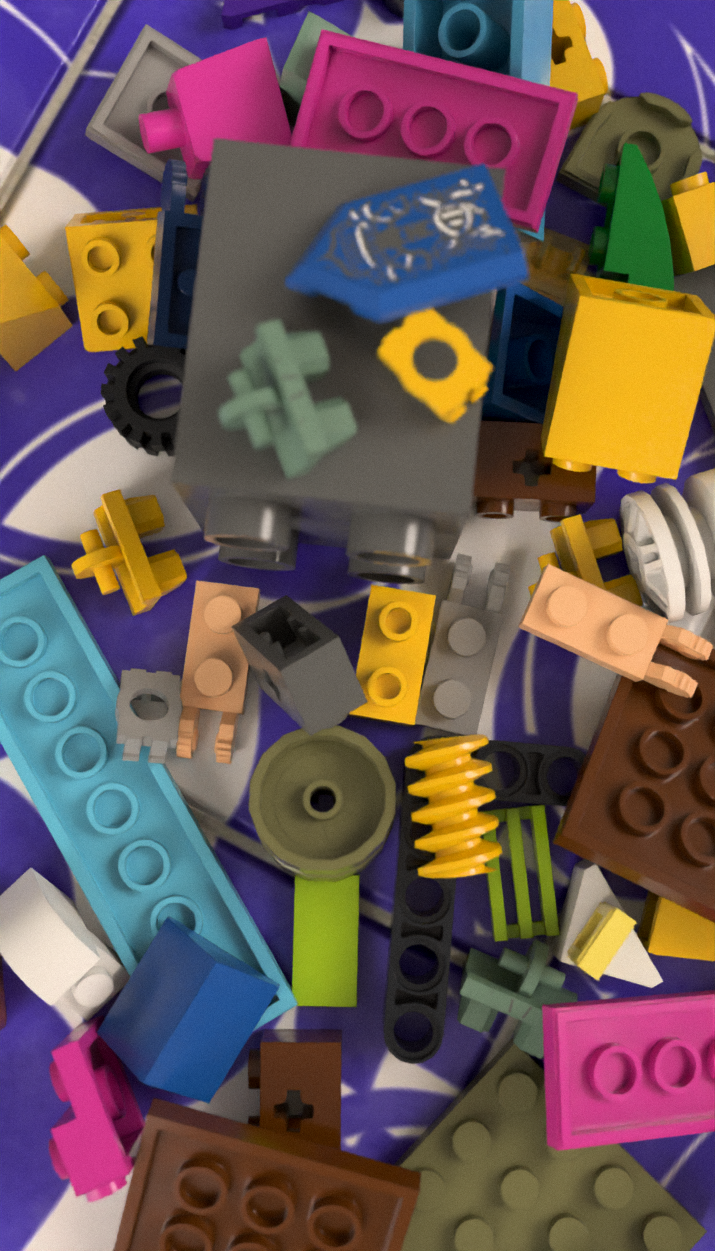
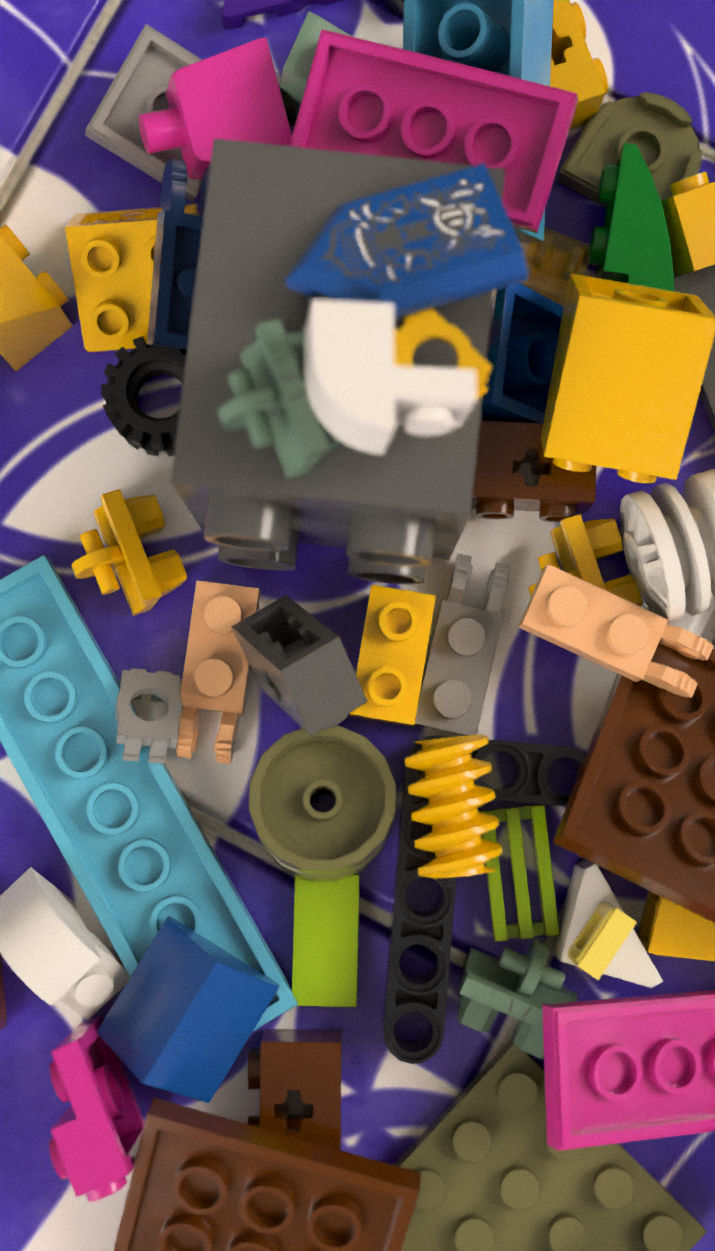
(361, 390): none -> white brick

